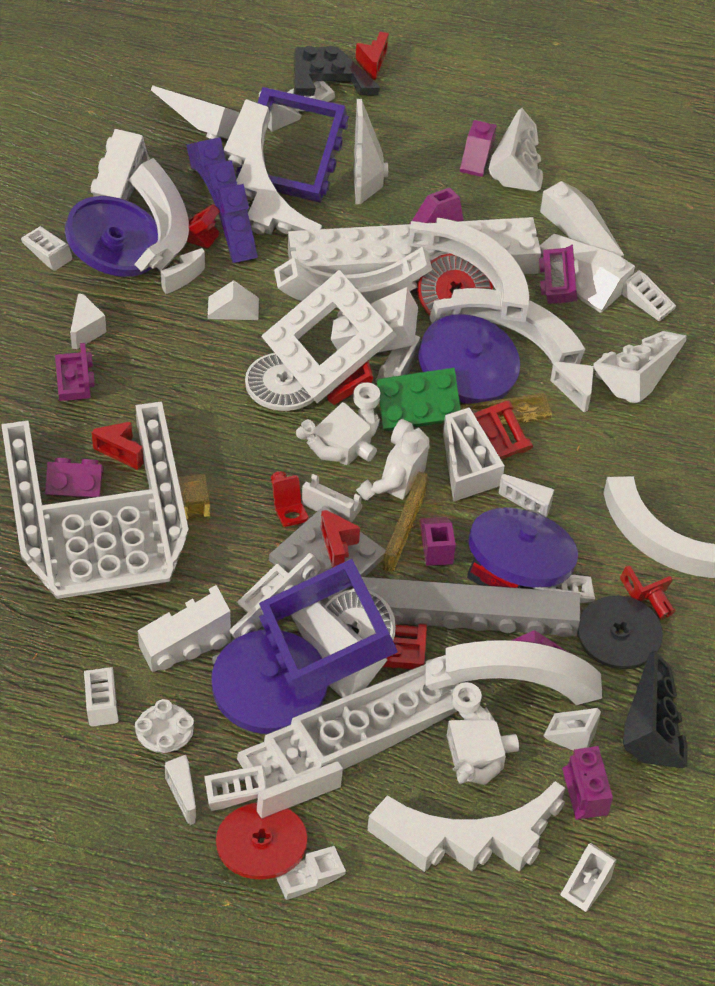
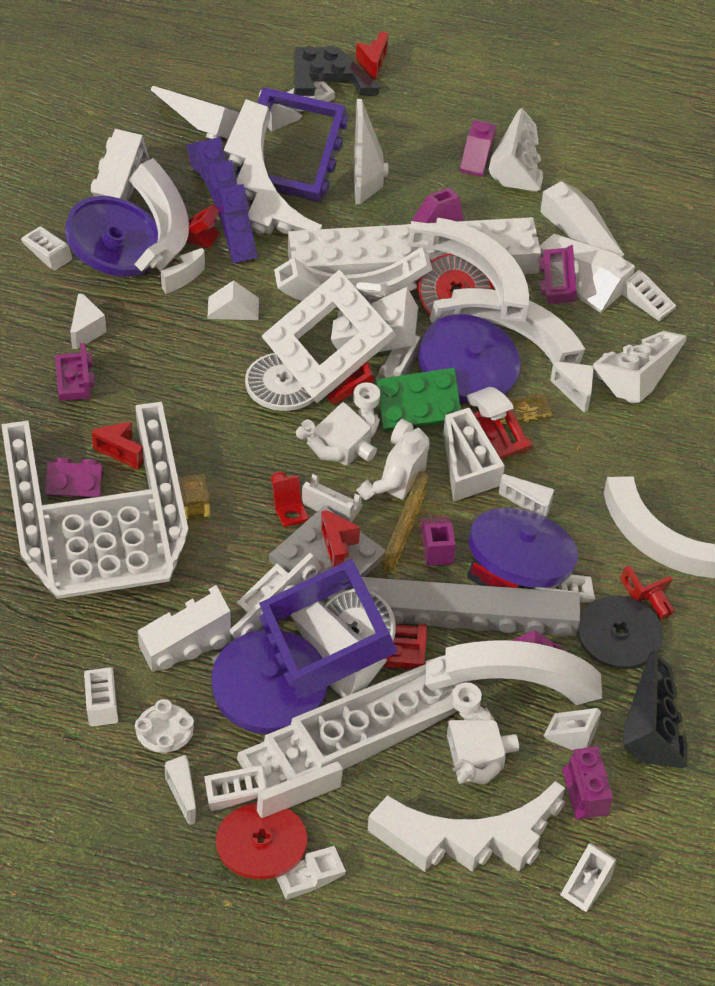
(374, 292): none -> white slope
(490, 402): none -> white slope

